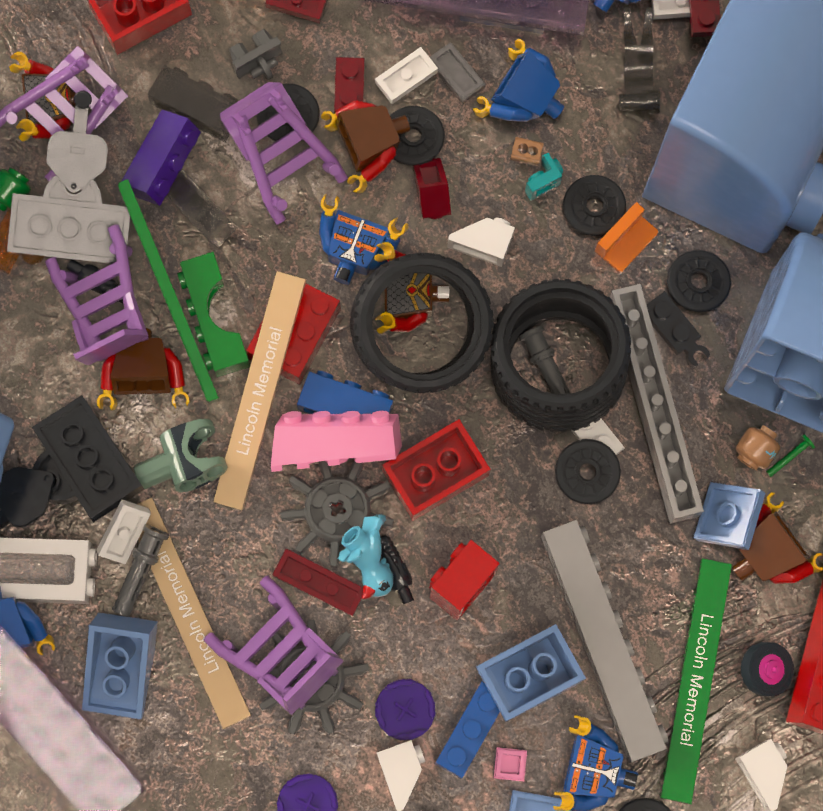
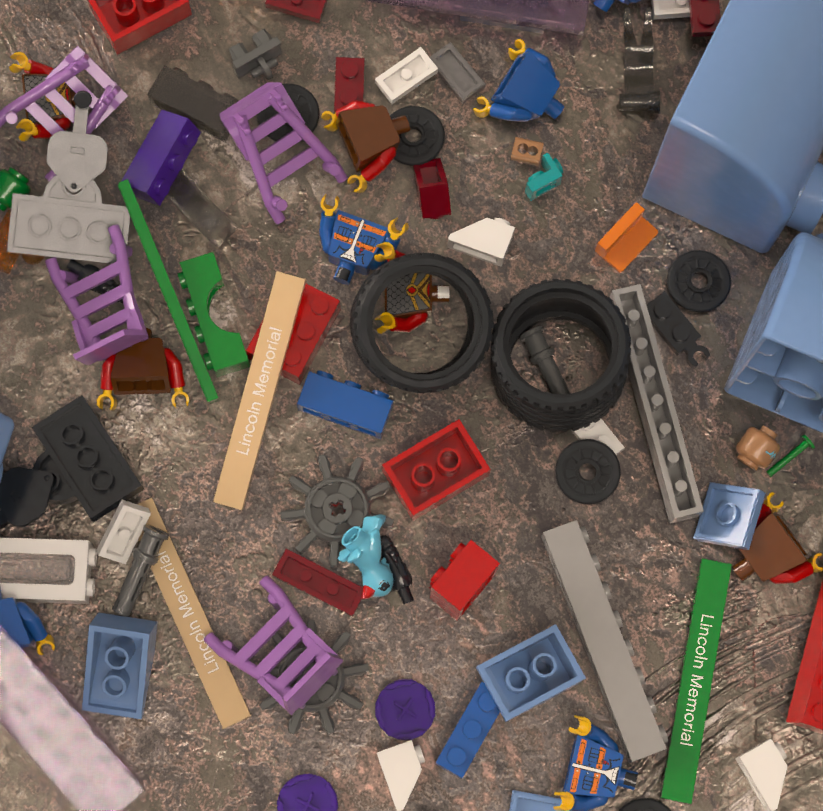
(181, 460): sand green connector -> none
(335, 438): bright pink wedge -> none
(510, 764): bright pink tile -> none
(598, 188): black wheel -> none
(767, 669): black wheel -> none

